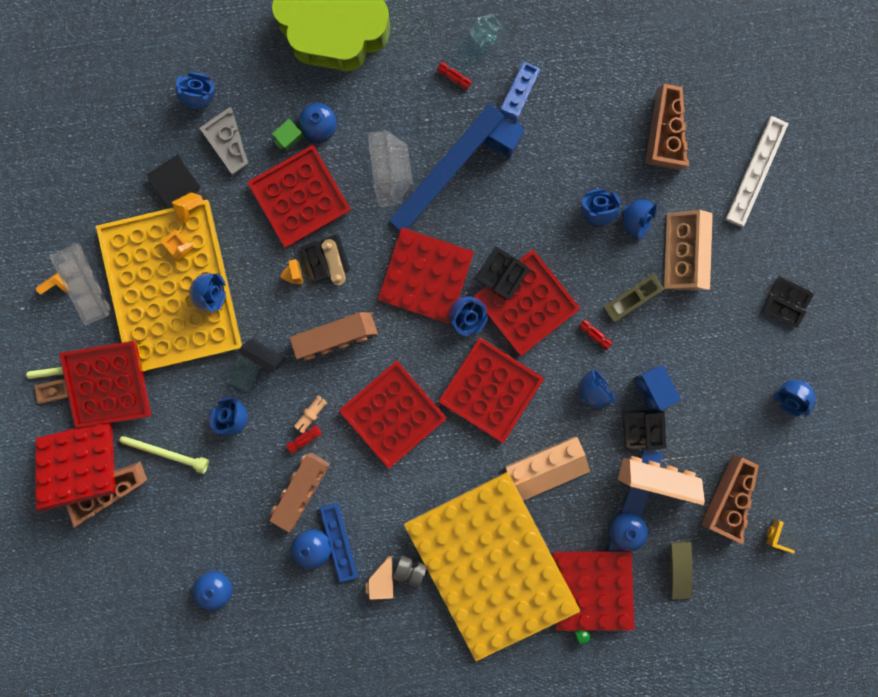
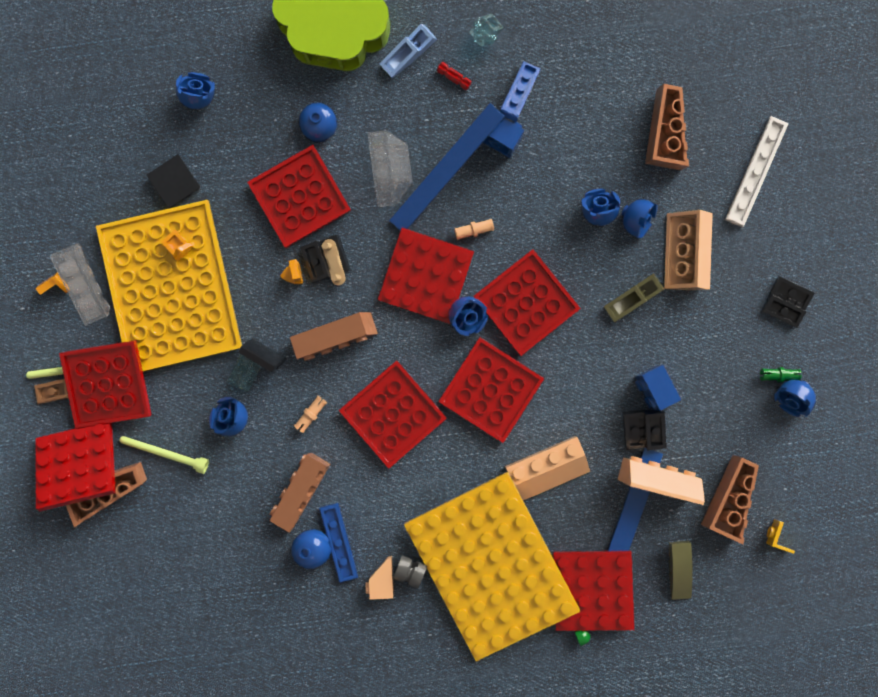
(185, 204): light orange tile -> none
(207, 292): blue cylinder -> none
(212, 590): blue cylinder -> none
(226, 140): light grey wing -> none
(287, 135): bright green brick -> none
(303, 439): red axle -> none
(408, 50): none -> light blue slope
(474, 229): none -> light nougat pin
(502, 273): black slope -> none
(595, 334): red axle -> none
(595, 391): blue cylinder -> none
(628, 531): blue cylinder -> none
(780, 374): none -> green pin

